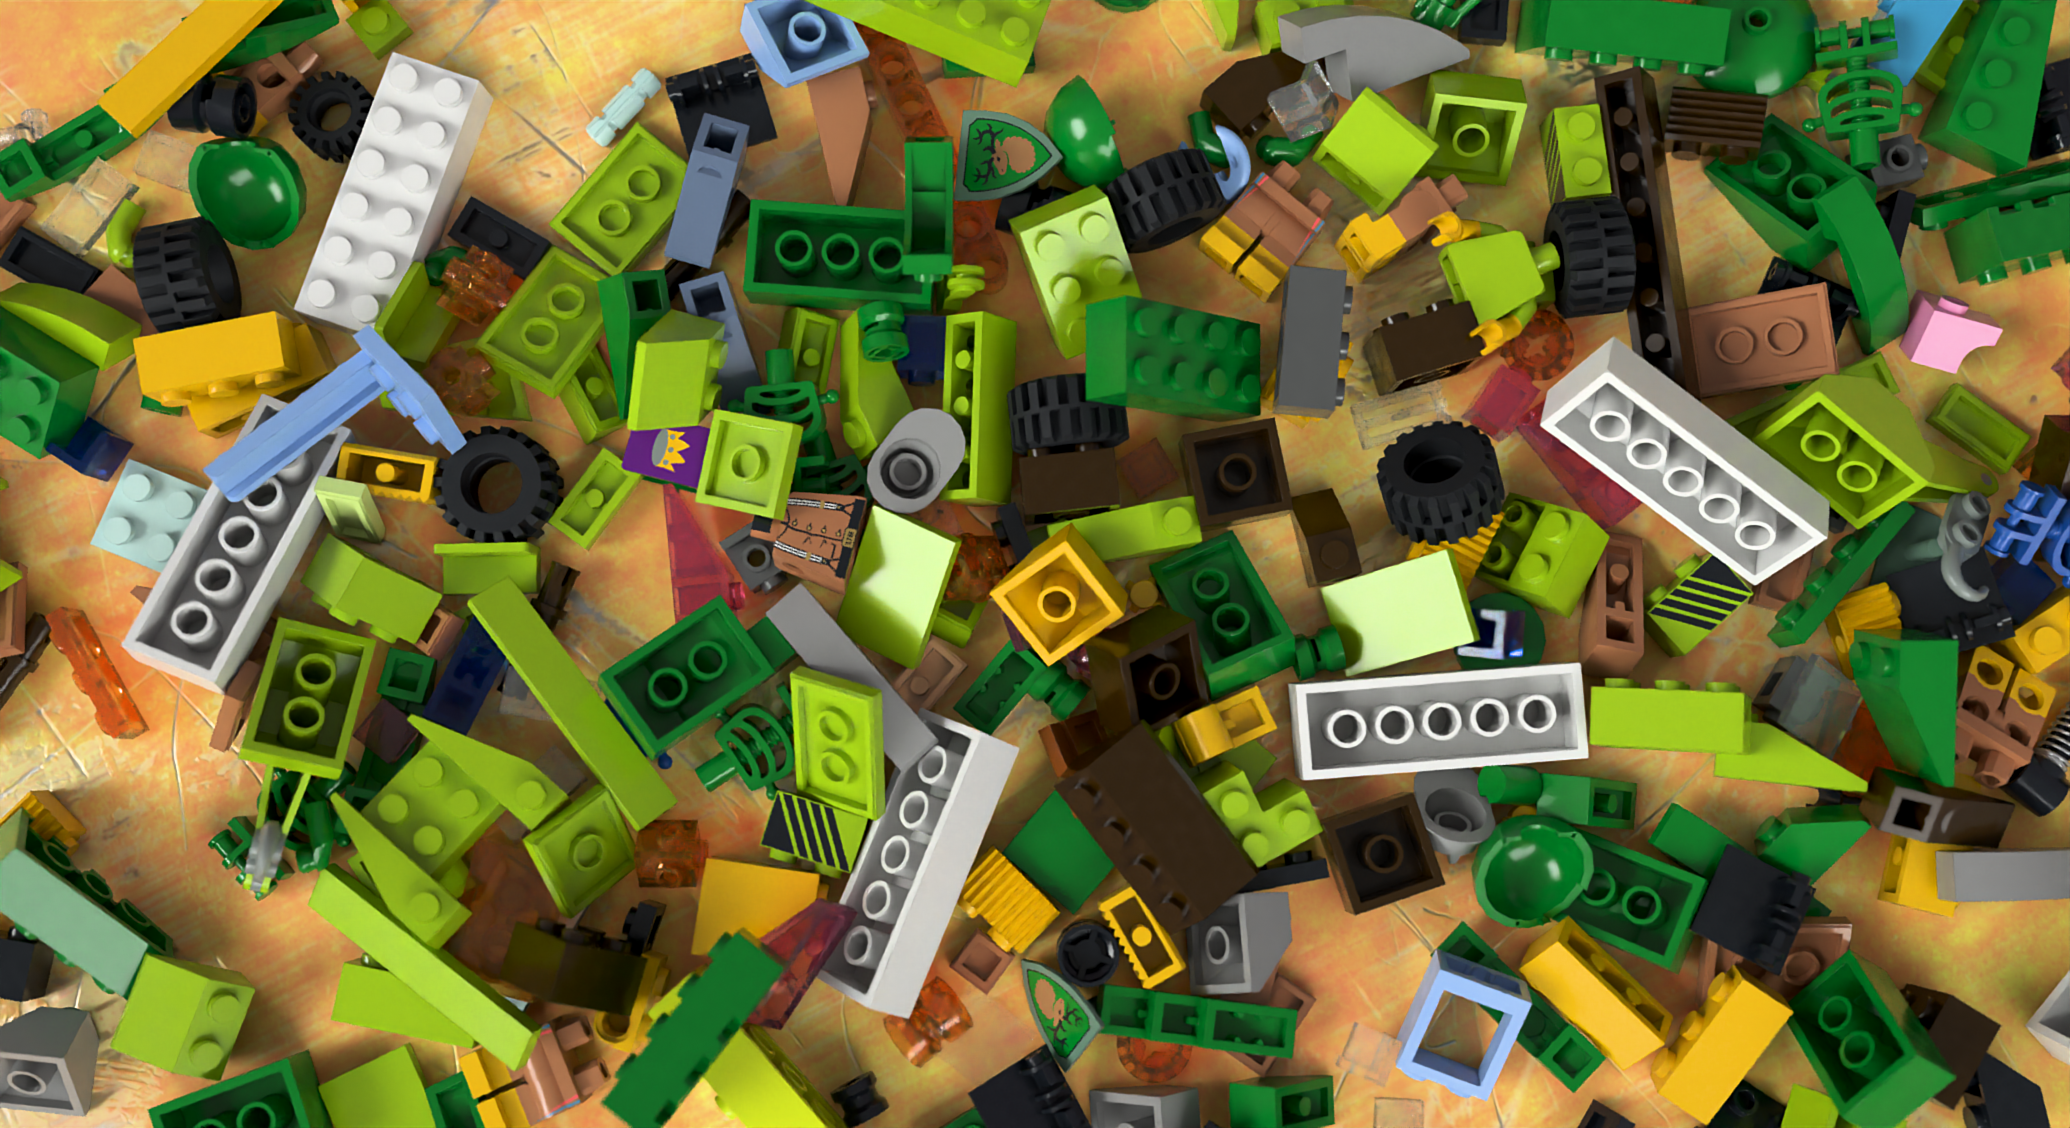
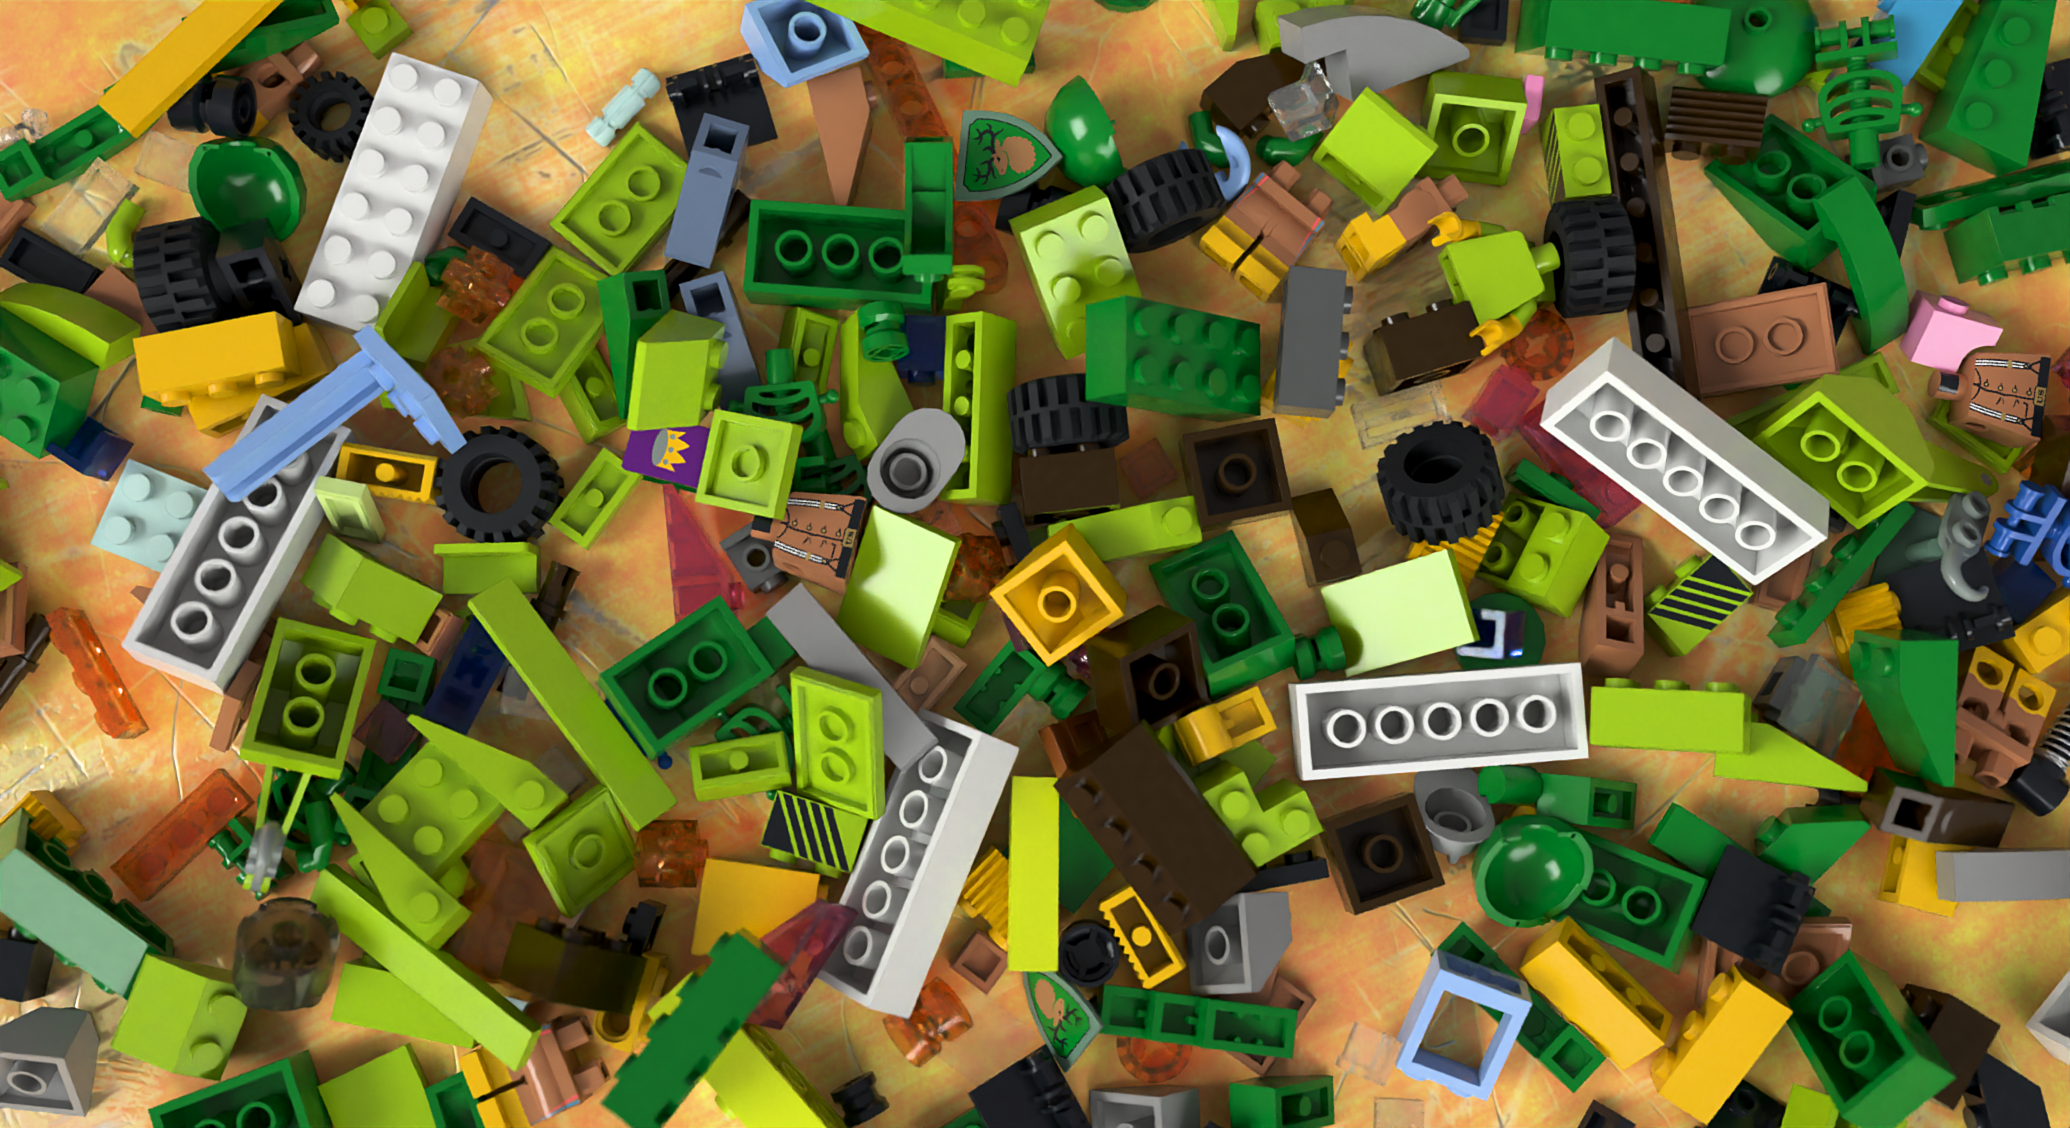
(182, 835): none -> clear orange plate
(259, 270): none -> black brick
(285, 955): none -> clear smoke brick
(740, 766): none -> lime slope
(1033, 874): none -> neon yellow tile
(1142, 594): yellow piece -> none
(1533, 89): none -> bright pink tile
(1548, 487): none -> green plate
(1996, 396): none -> nougat torso

